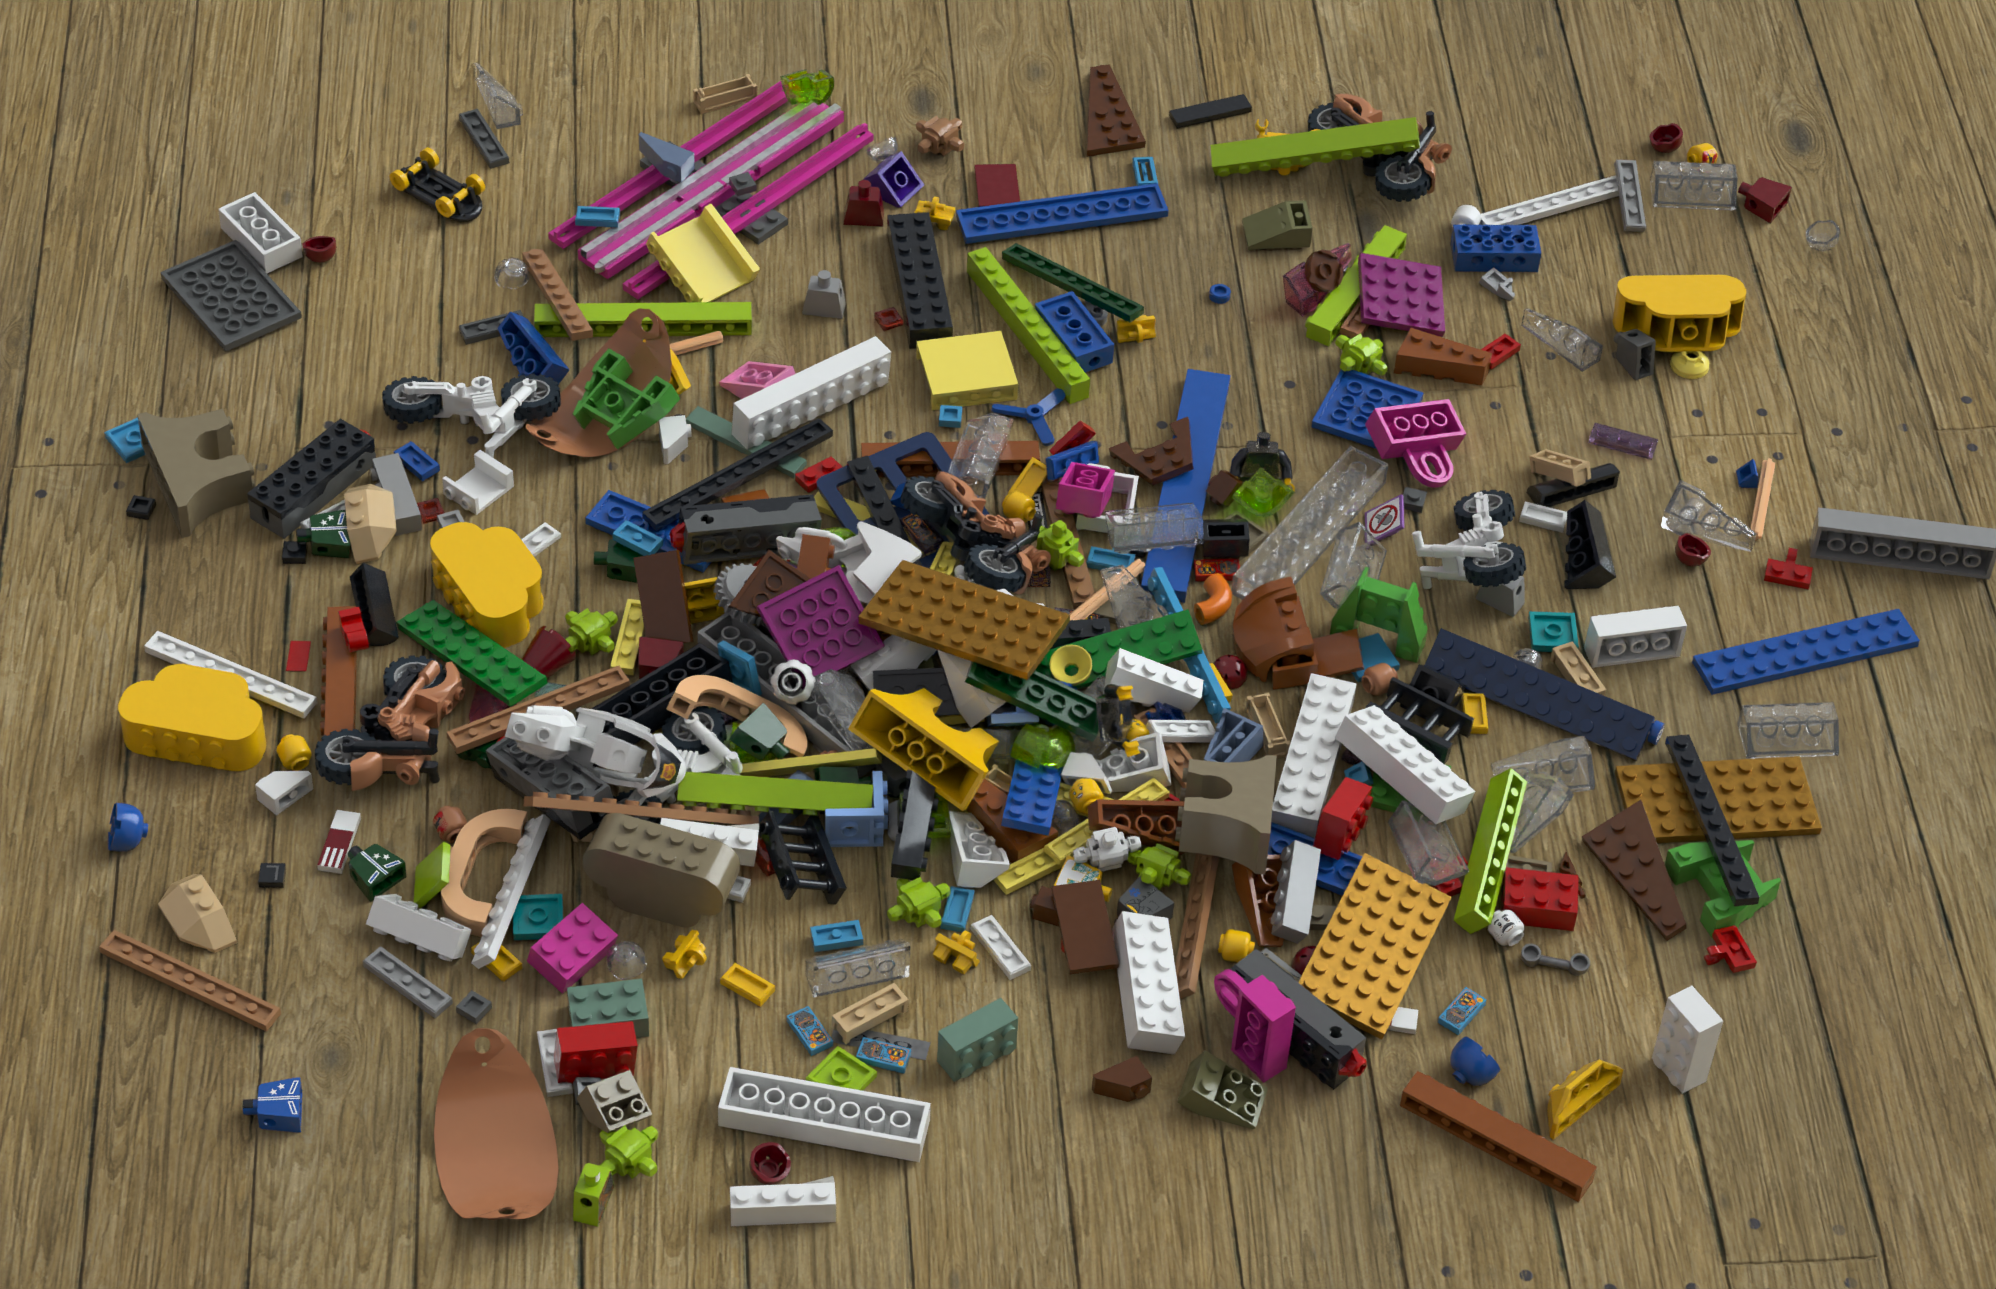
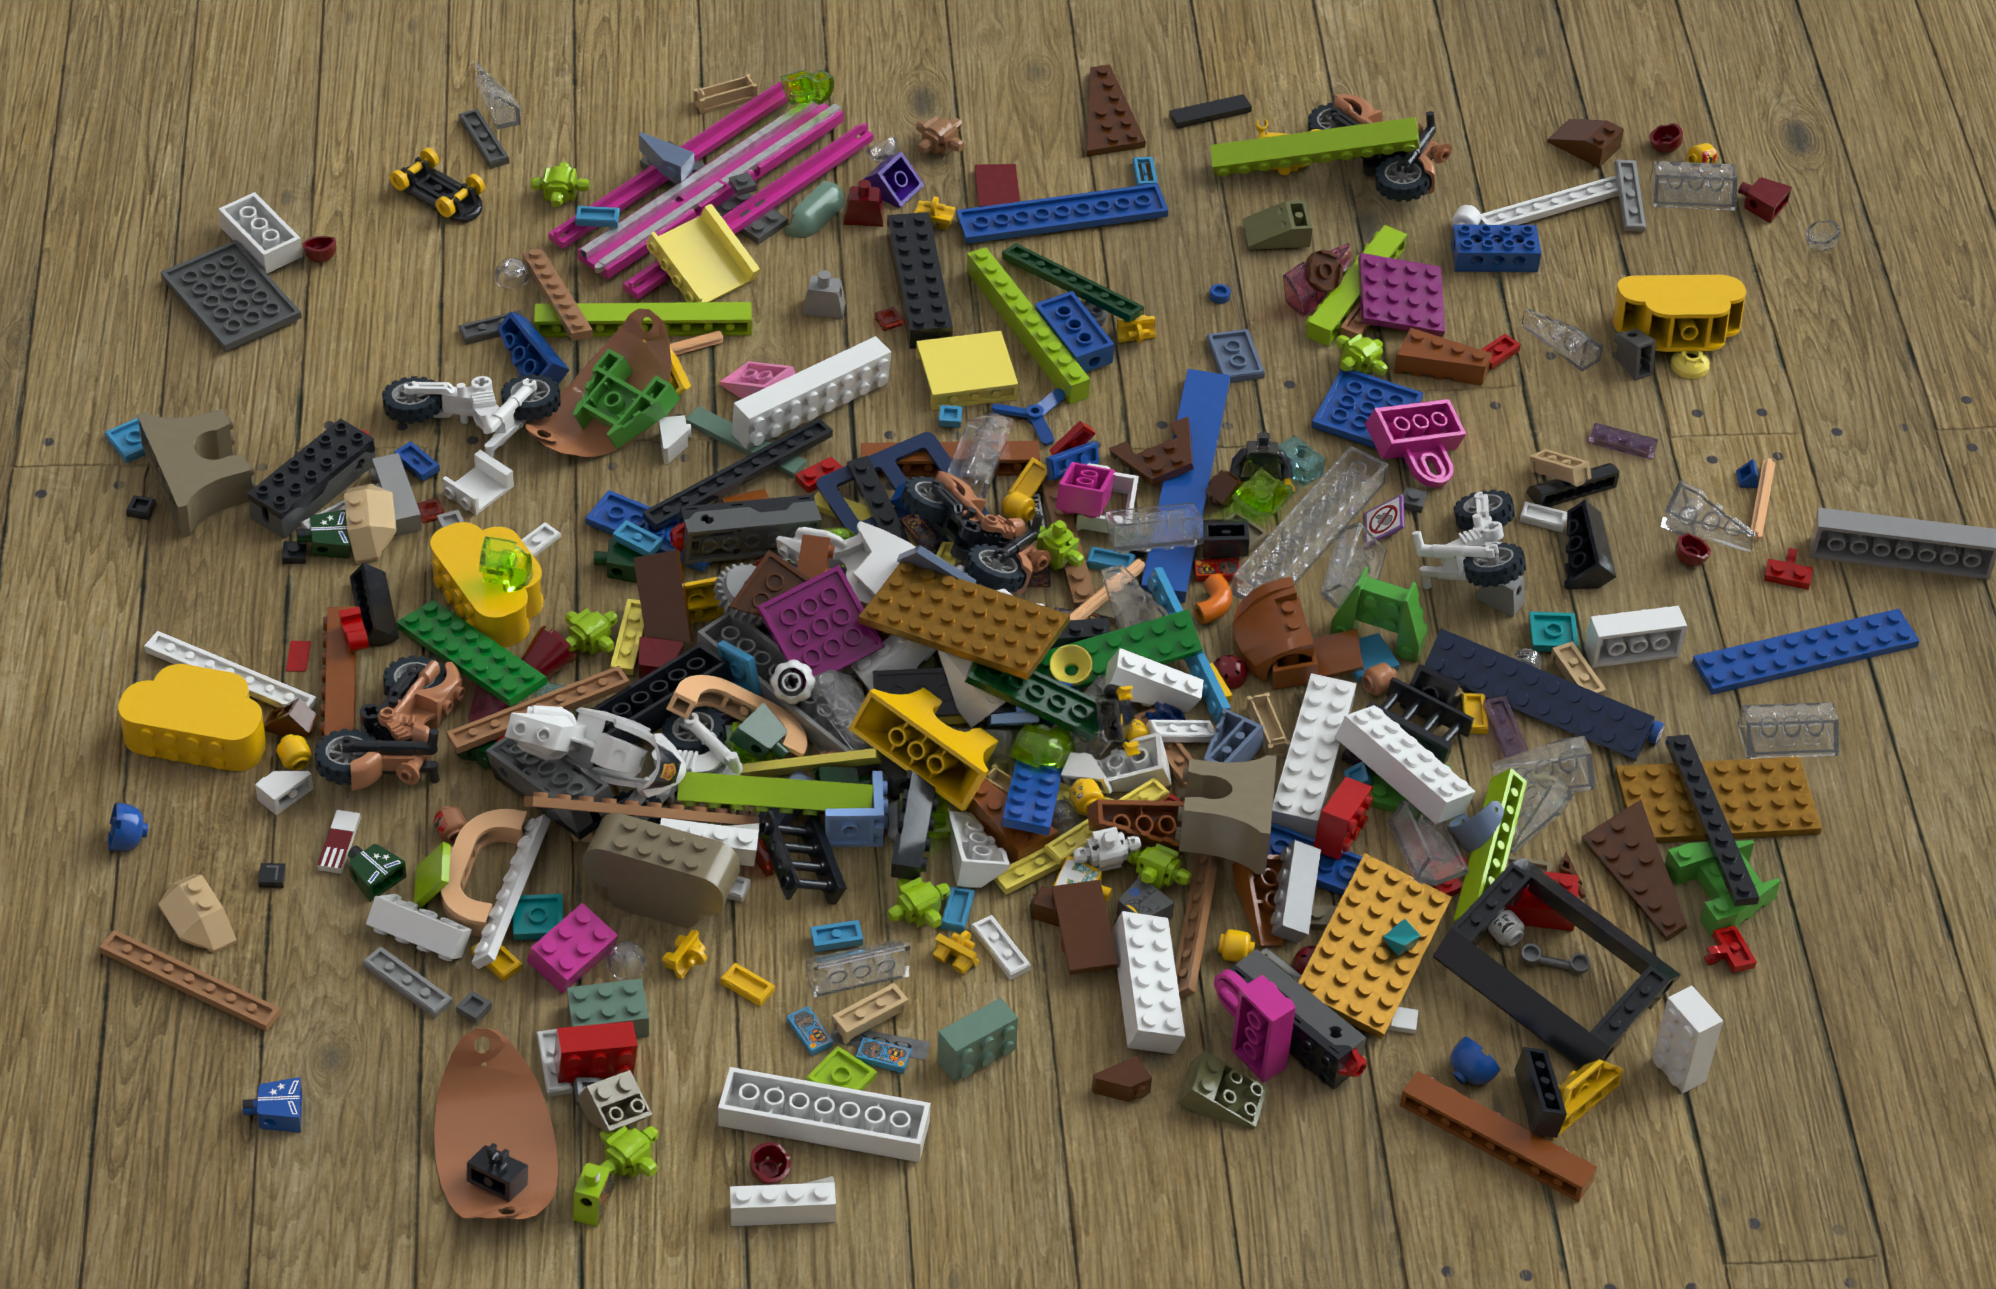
(292, 719): none -> reddish brown slope
(497, 1172): none -> black brick
(505, 564): none -> clear neon green brick
(560, 184): none -> lime piece
(816, 210): none -> sand green brick
(925, 559): none -> sand blue tile
(1235, 355): none -> sand blue tile
(1305, 462): none -> clear light blue brick
(1402, 937): none -> teal slope
(1462, 1011): tile -> none
(1479, 828): none -> sand blue piece
(1498, 284): light grey slope -> none
(1505, 726): none -> clear purple plate
(1525, 1005): none -> black slope
(1540, 1092): none -> black brick
(1588, 139): none -> reddish brown slope

